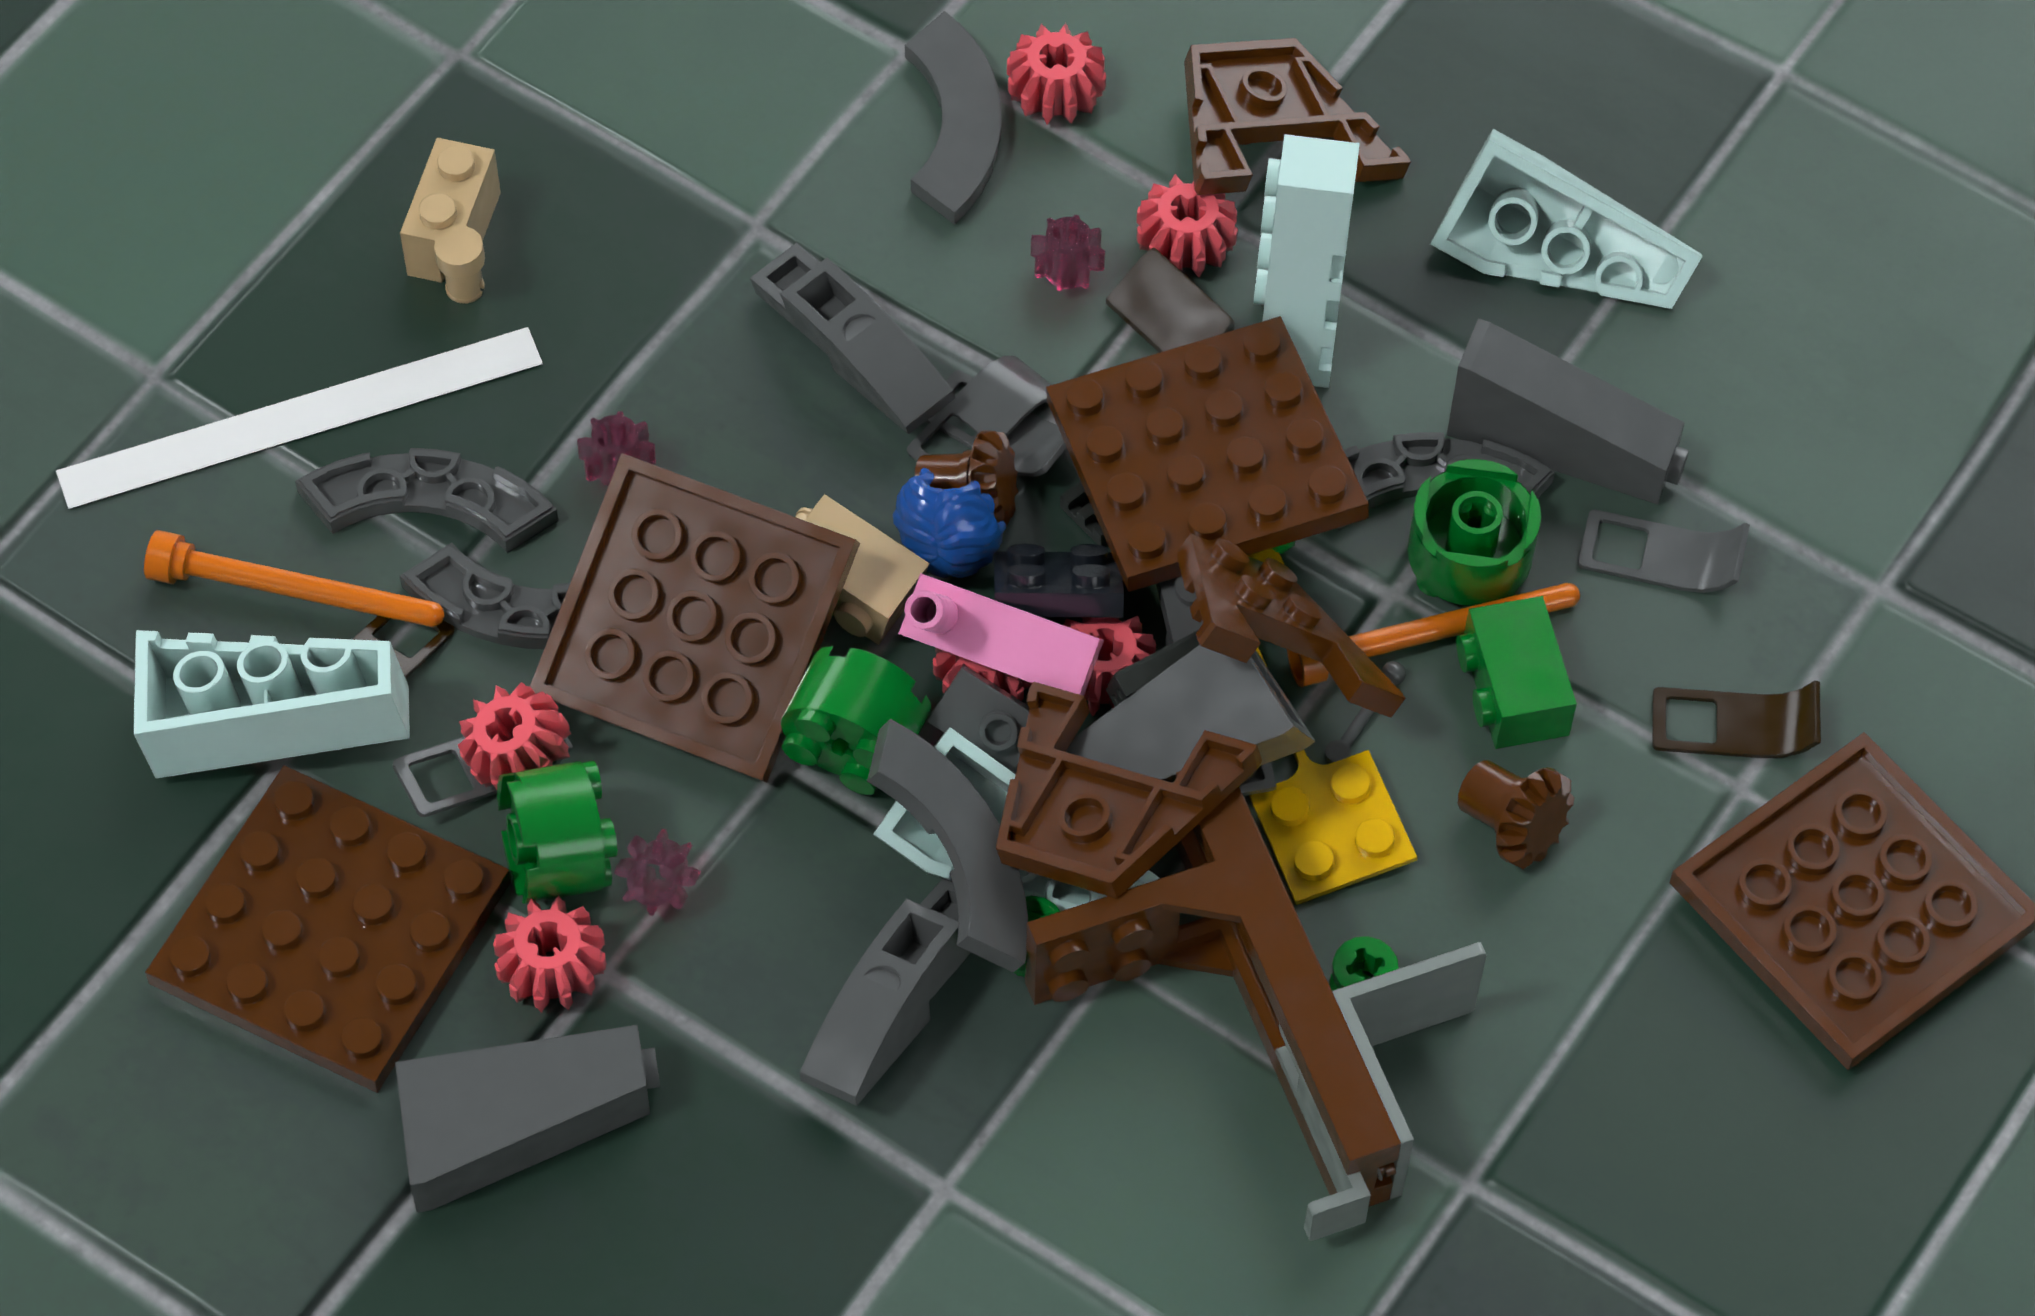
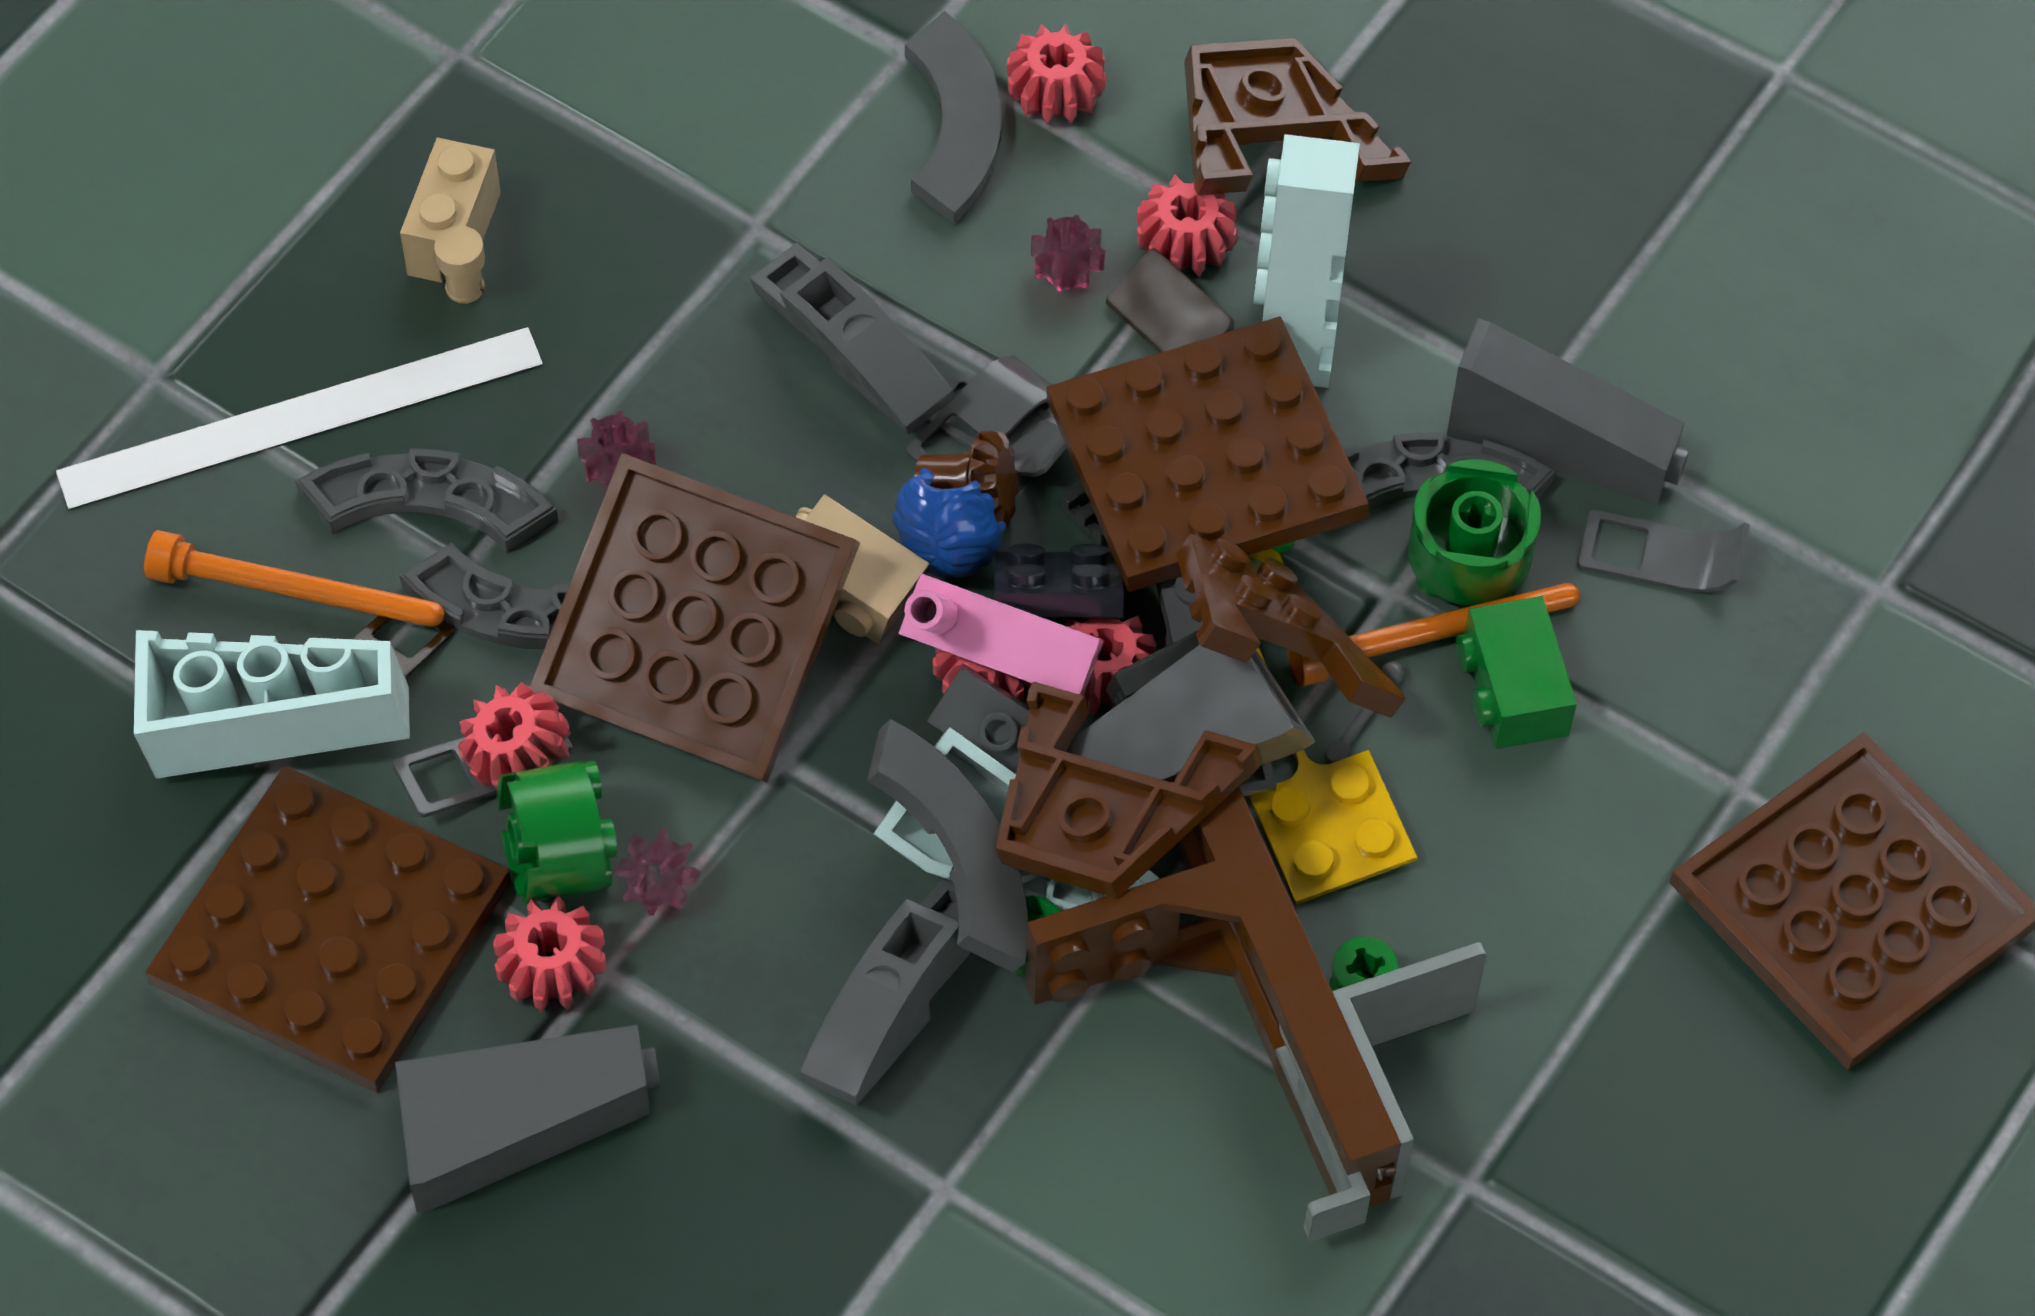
(841, 709): green brick -> none
(1521, 810): reddish brown gear -> none
(1548, 226): light aqua wedge -> none
(1747, 722): dark brown piece -> none

